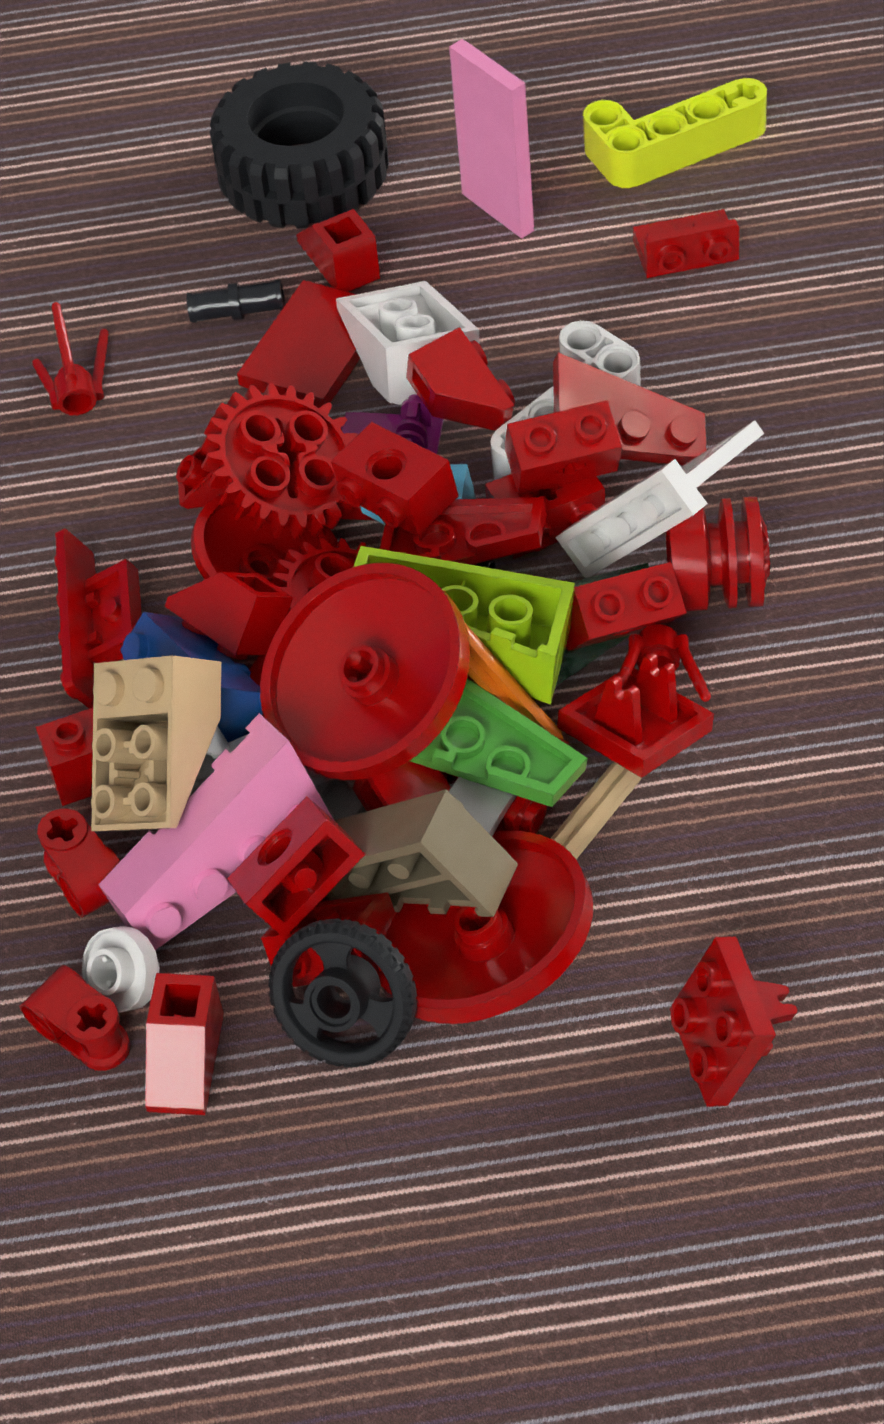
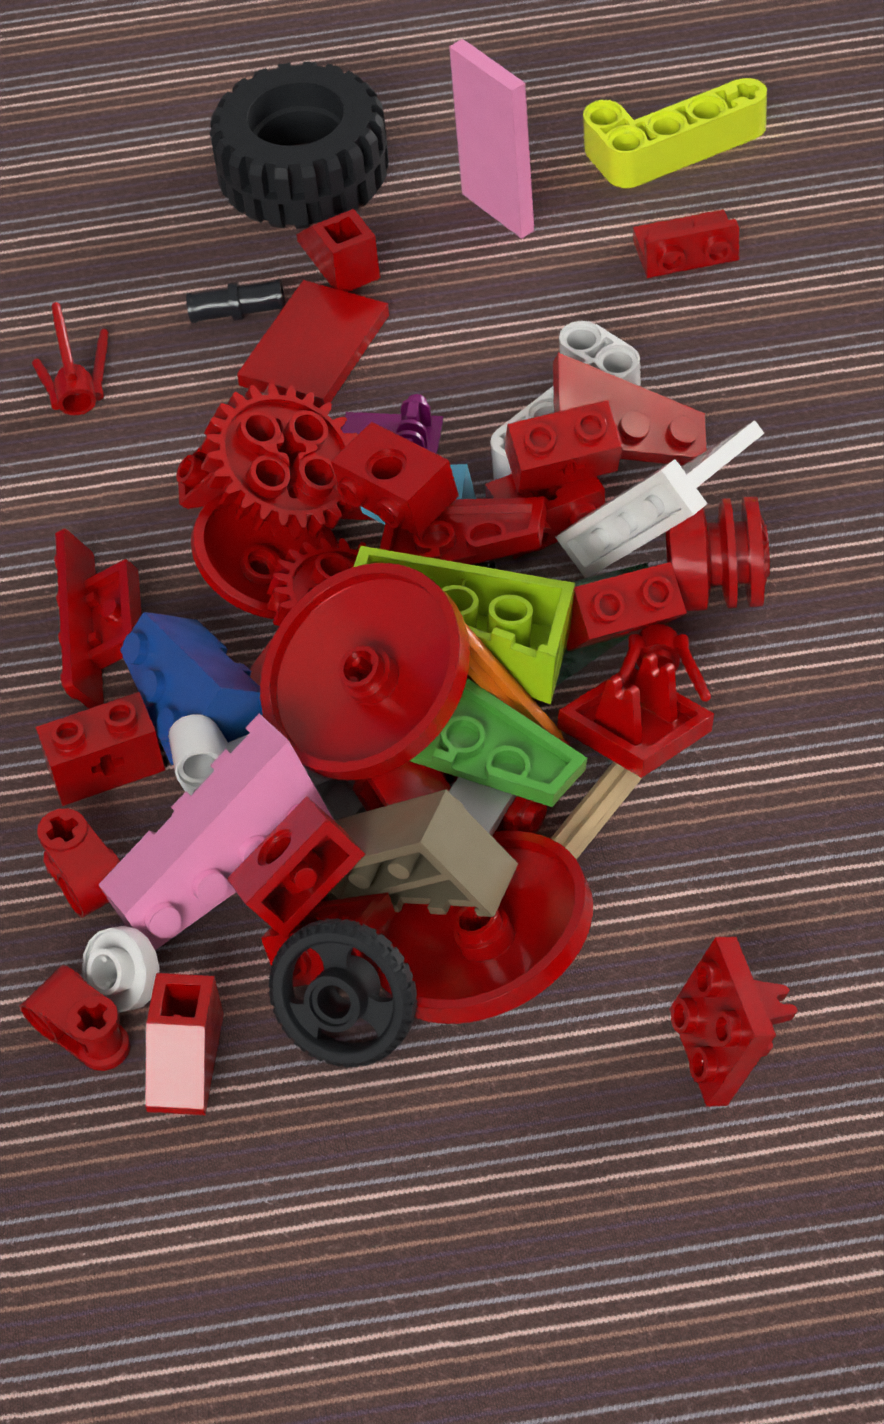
(150, 738): tan slope -> none
(234, 611): red slope -> none
(395, 323): white slope -> none
(457, 384): red slope -> none

